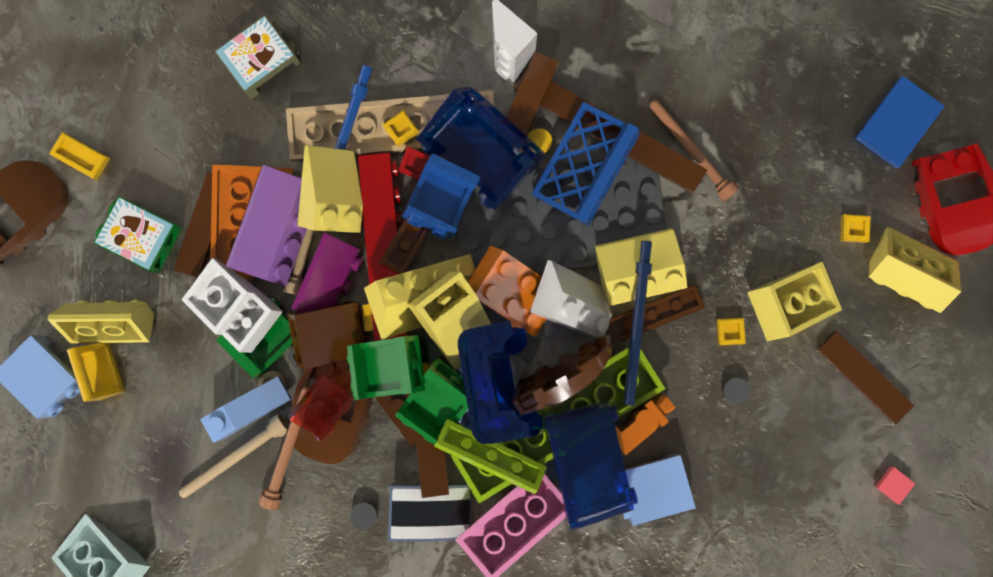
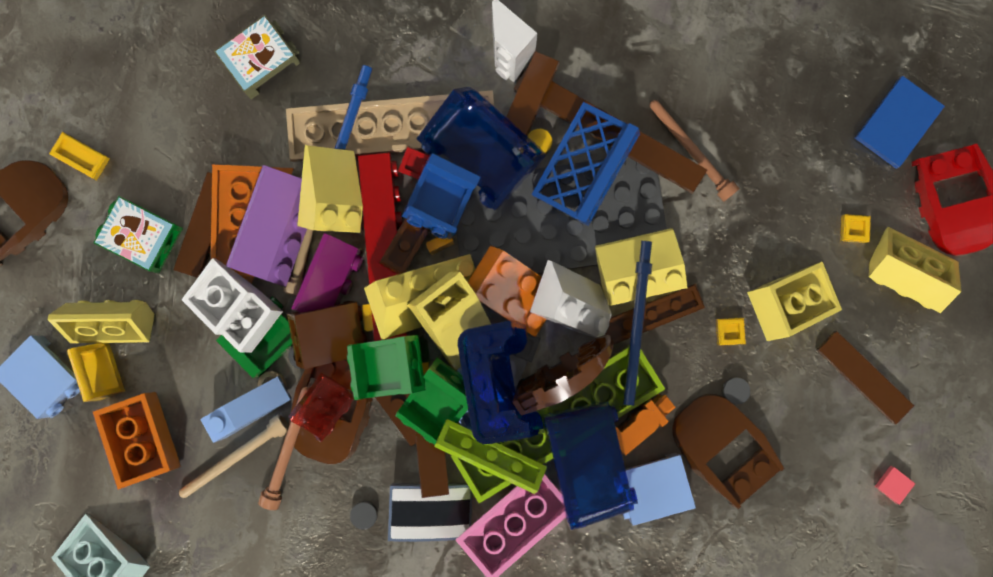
(136, 439): none -> orange brick
(400, 128): yellow tile -> none
(437, 244): none -> light orange tile
(708, 428): none -> reddish brown slope

